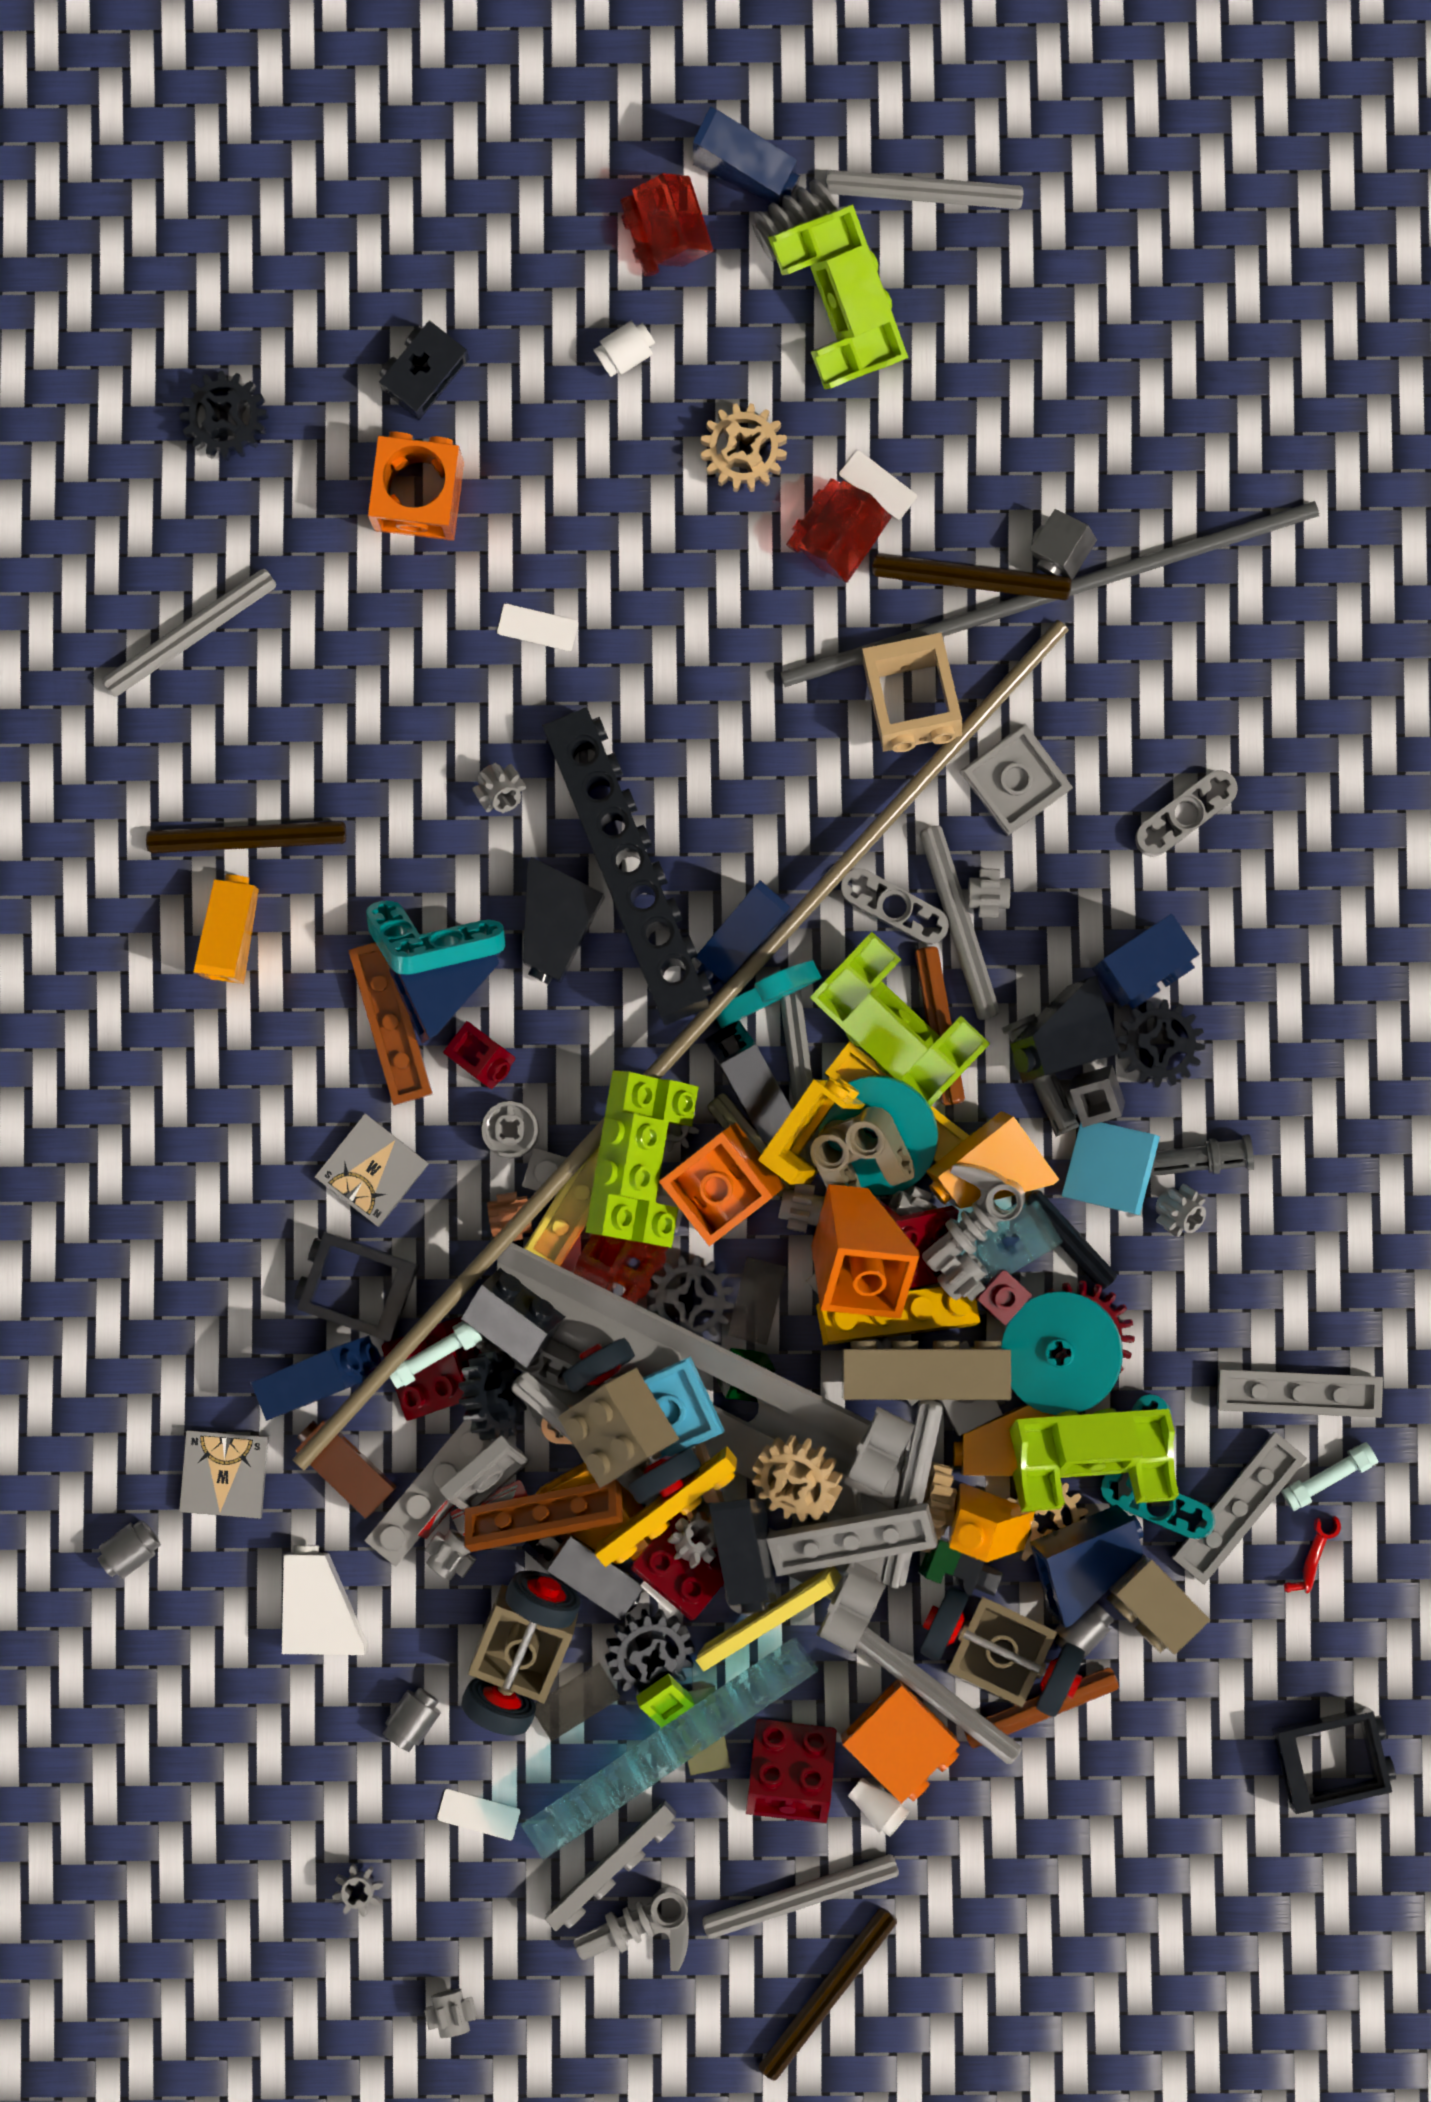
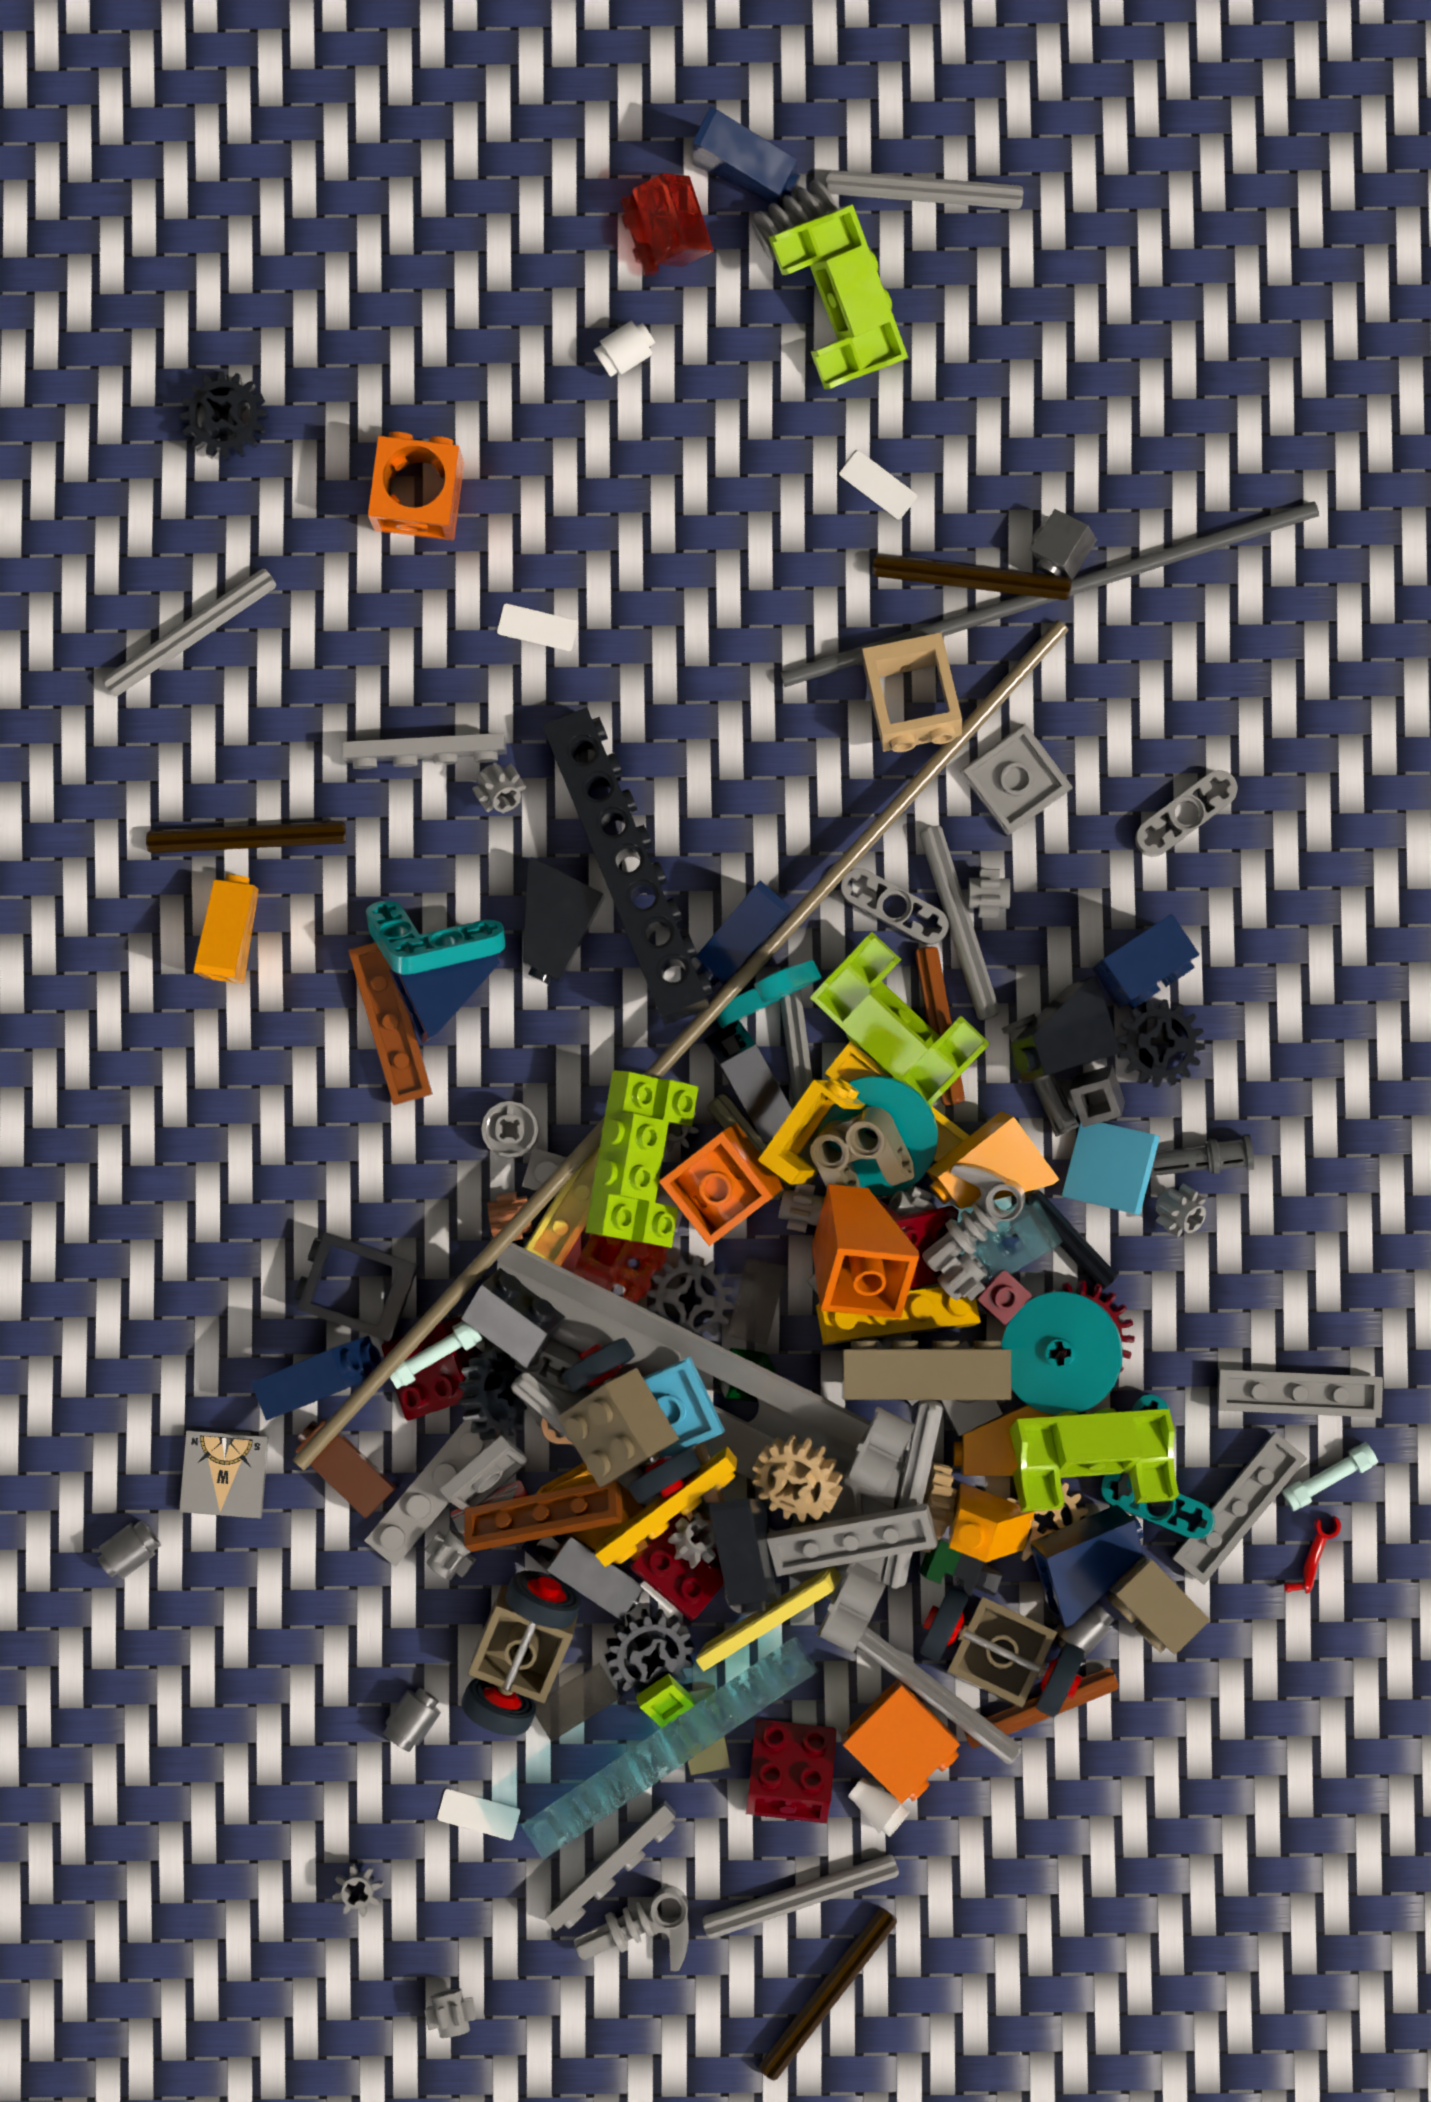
(317, 1608): white slope -> none
(372, 1170): light grey tile -> none
(419, 391): black brick -> none
(436, 1519): sticker -> none
(441, 749): none -> light grey plate
(479, 1055): dark red bracket -> none
(734, 433): tan gear -> none
(839, 528): clear red brick -> none
(1292, 1770): black window -> none

